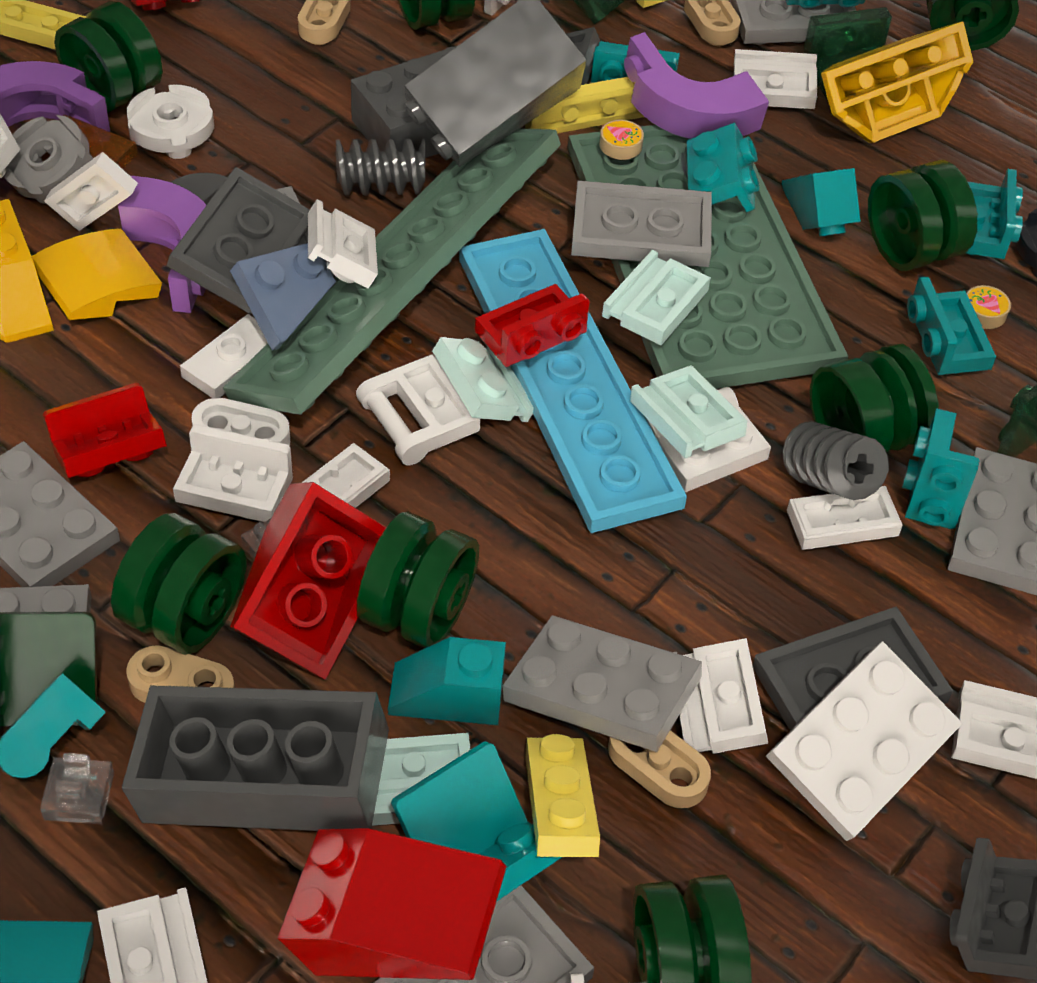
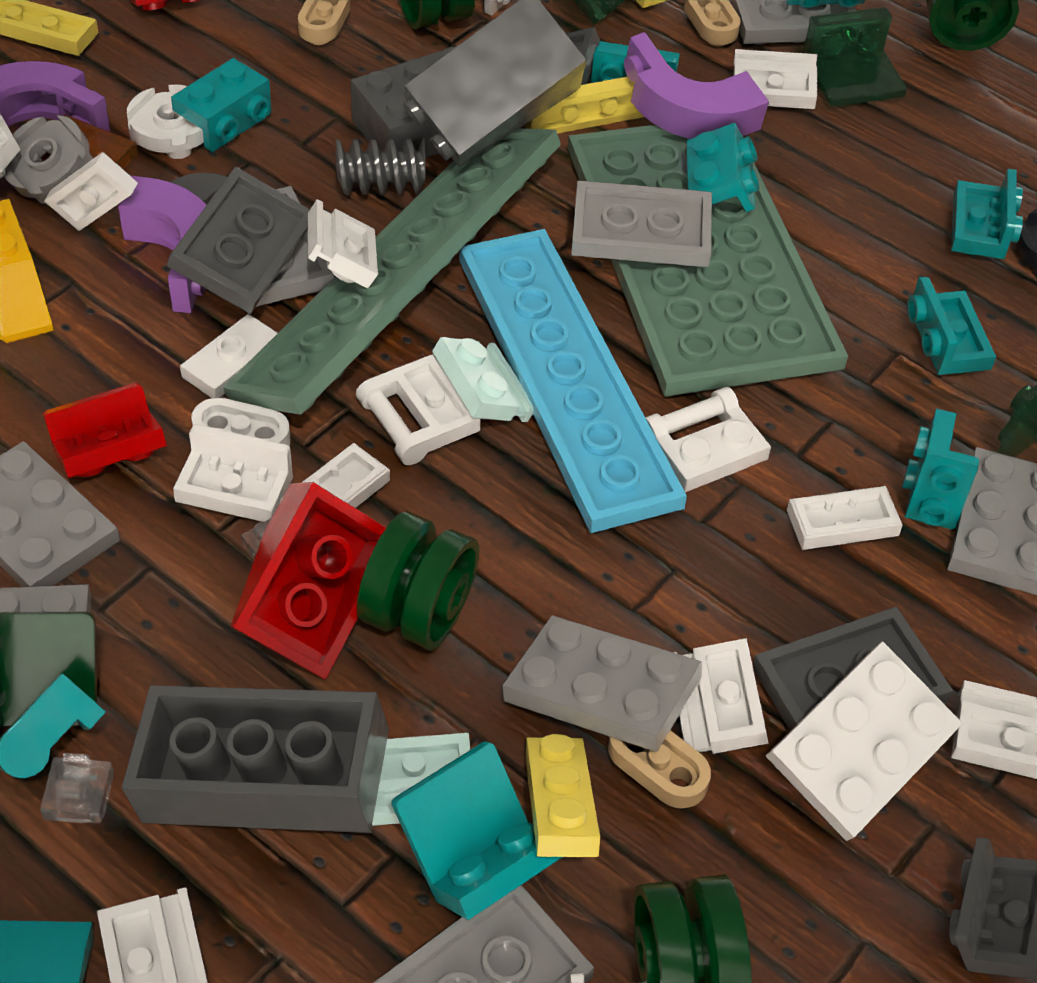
(95, 272): yellow slope -> none
(112, 52): dark green wheel -> none
(175, 671): tan plate -> none
(178, 583): dark green wheel -> none
(225, 102): none -> teal bracket
(282, 289): sand blue wing -> none
(391, 907): red slope -> none
(450, 682): teal slope -> none
(533, 324): red bracket -> none
(621, 139): tile -> none
(656, 297): light aqua plate -> none
(689, 411): light aqua plate -> none
(824, 200): teal slope -> none
(835, 460): dark grey piece -> none
(876, 396): dark green wheel -> none
(899, 82): yellow wedge -> none
(922, 215): dark green wheel -> none
(990, 305): tile -> none

